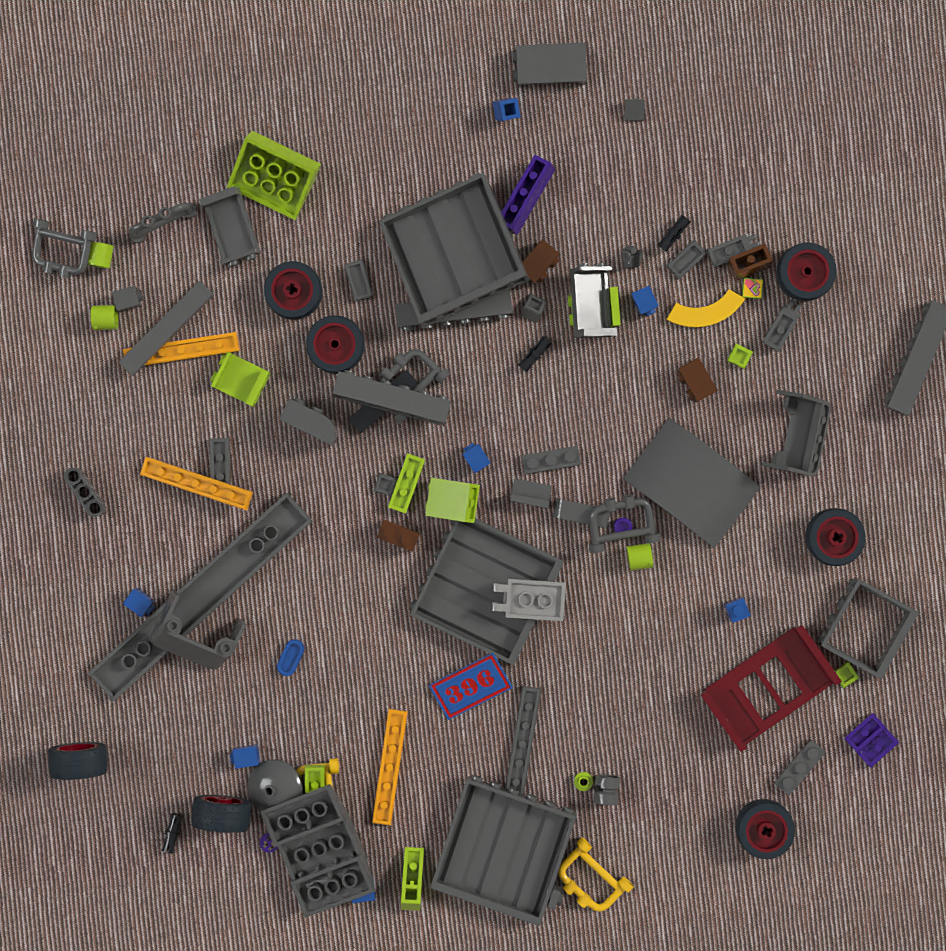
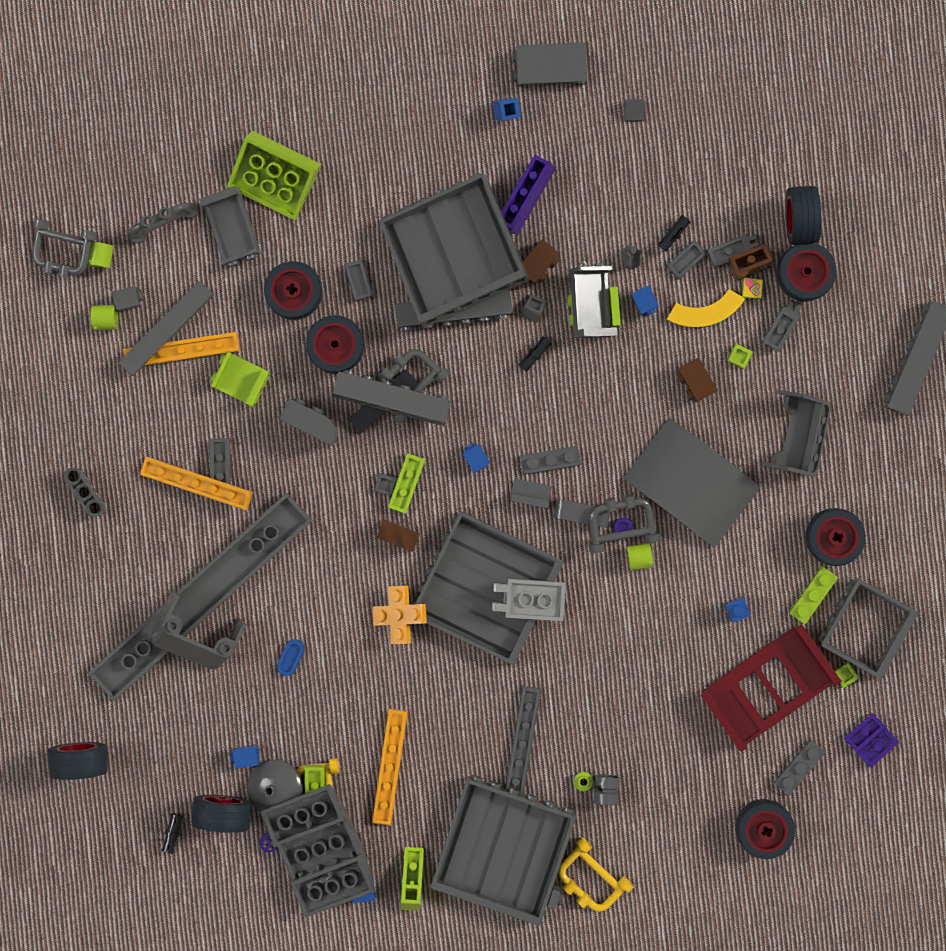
(139, 603): blue brick -> none
(399, 614): none -> light orange plate
(452, 500): lime panel -> none
(470, 686): sticker -> none
(803, 215): none -> black wheel
(813, 595): none -> lime plate

